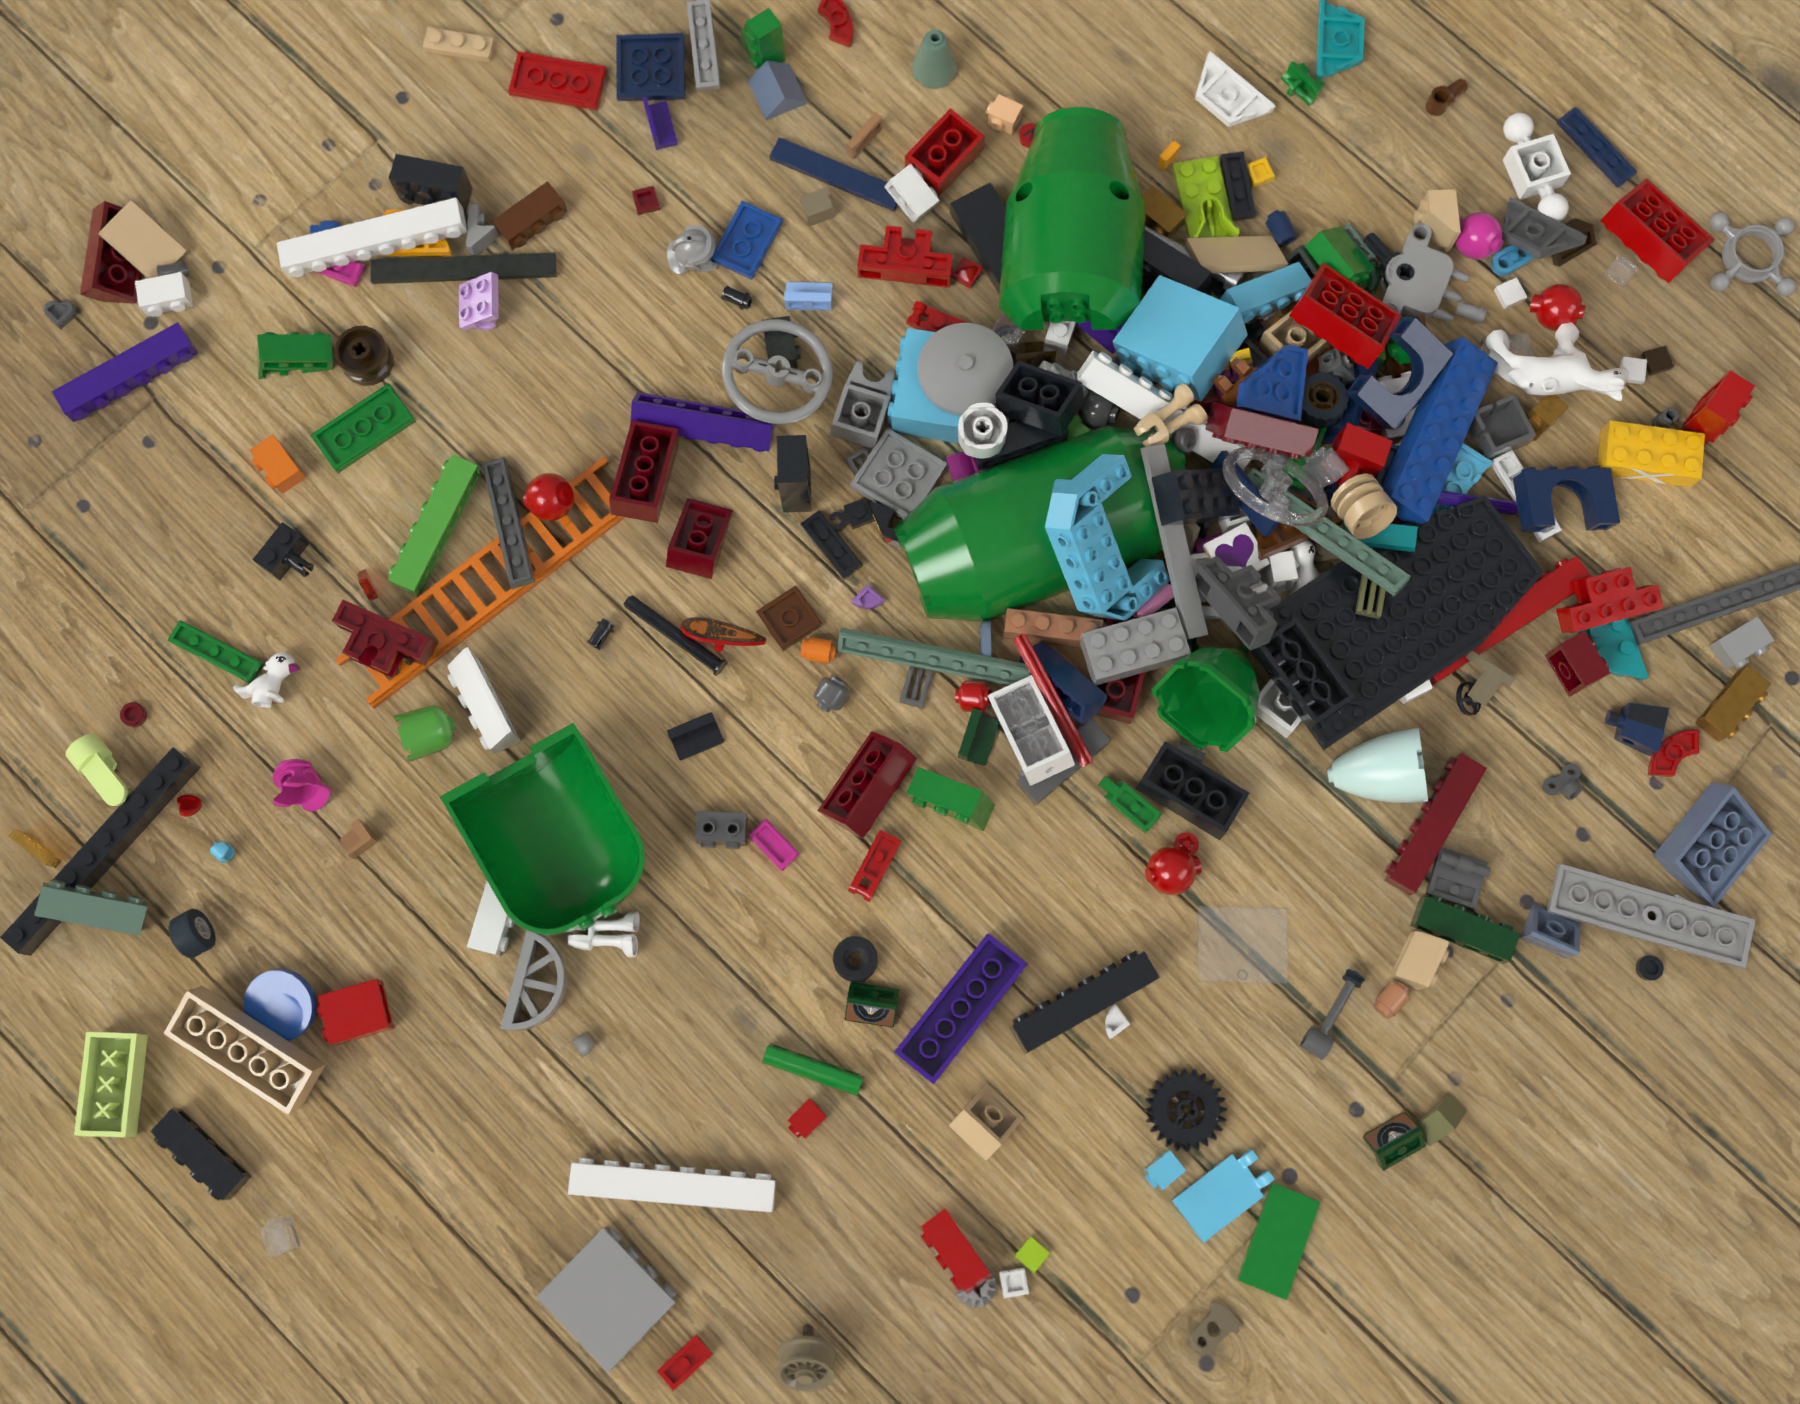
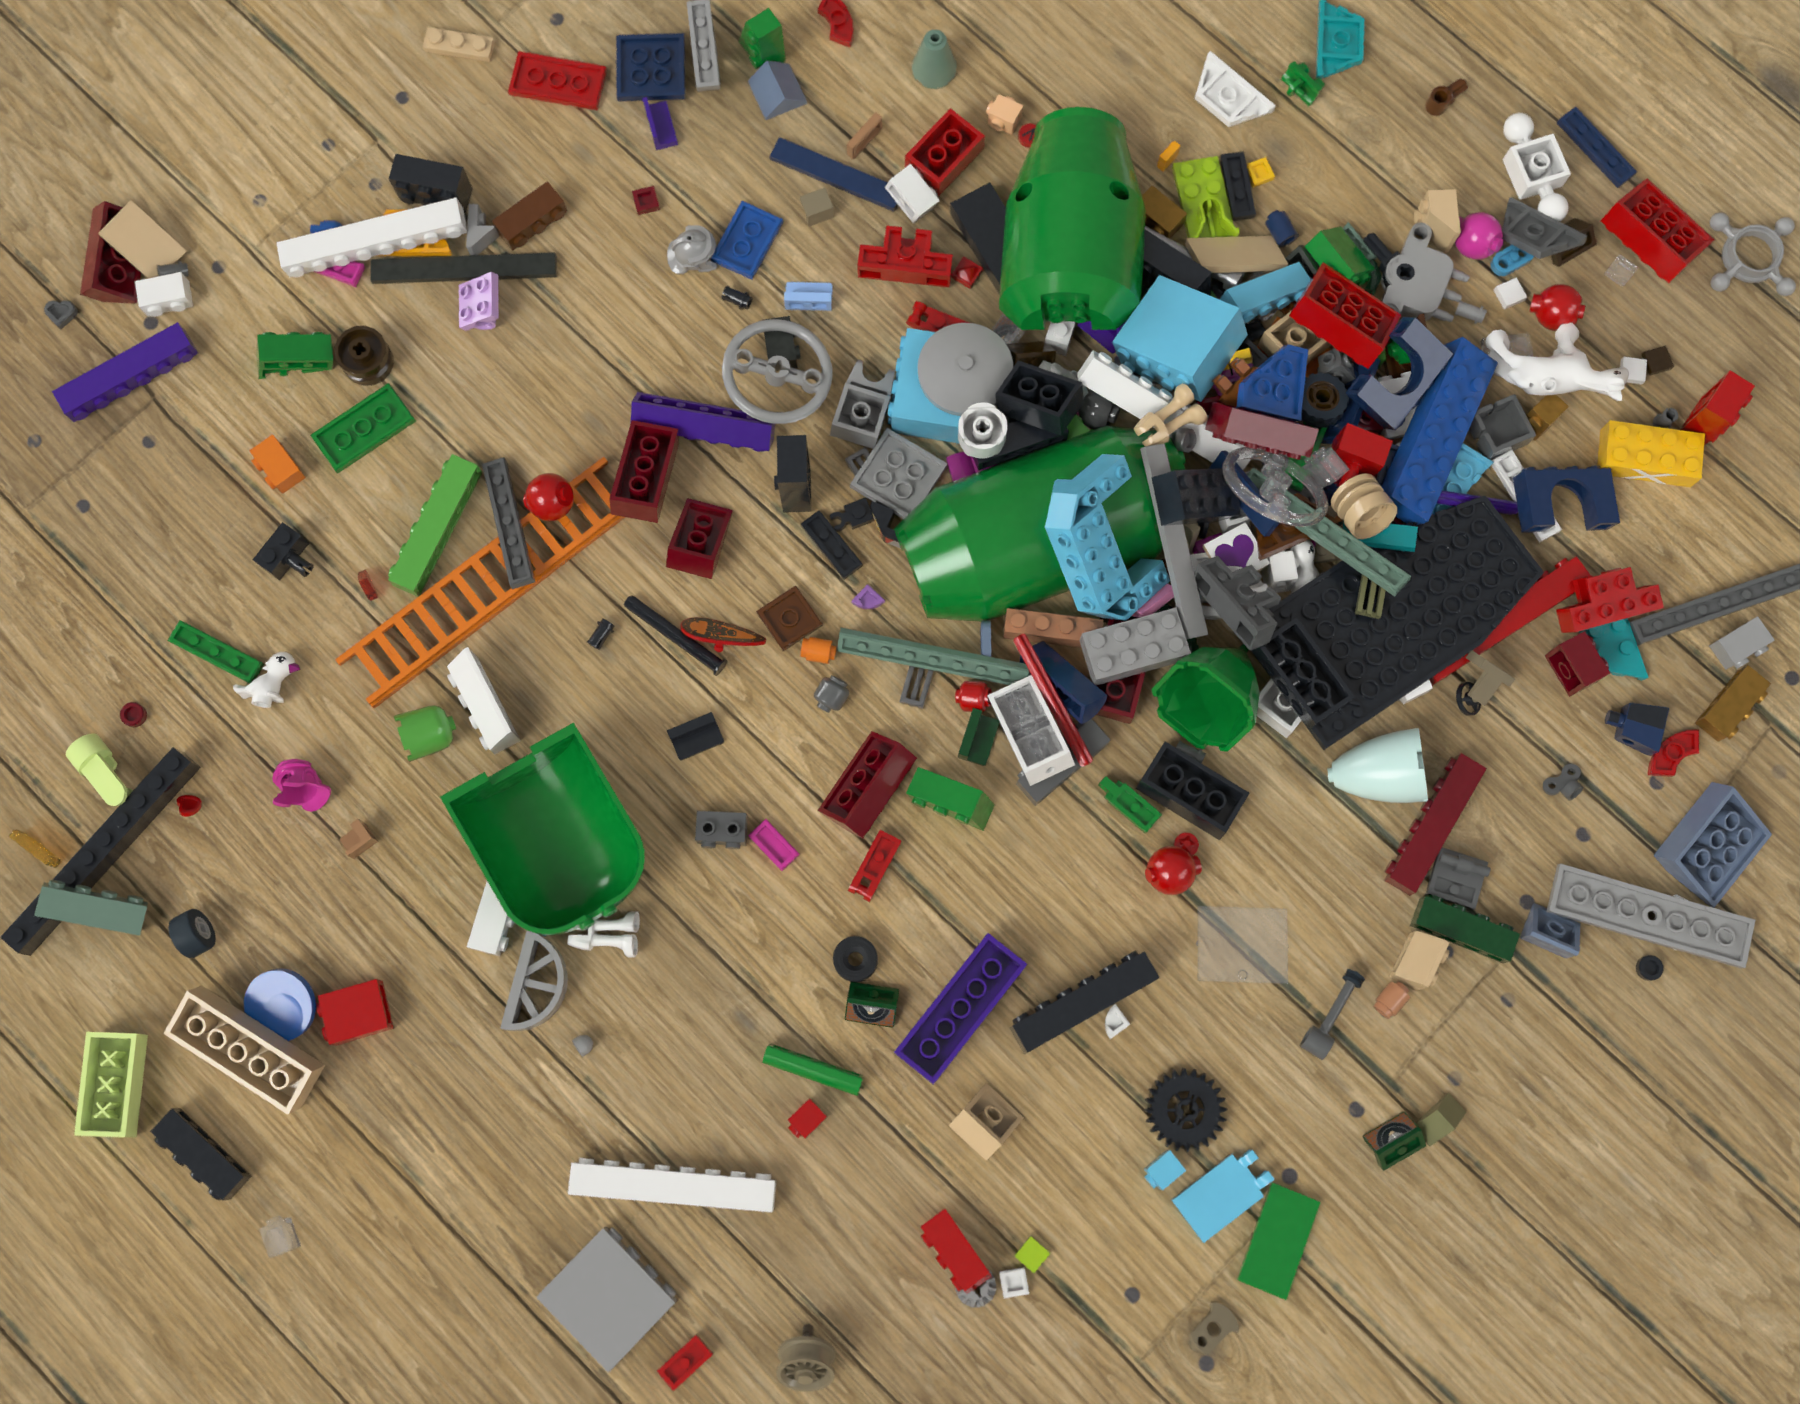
(222, 851): medium azure piece -> none
(379, 641): dark red piece -> none

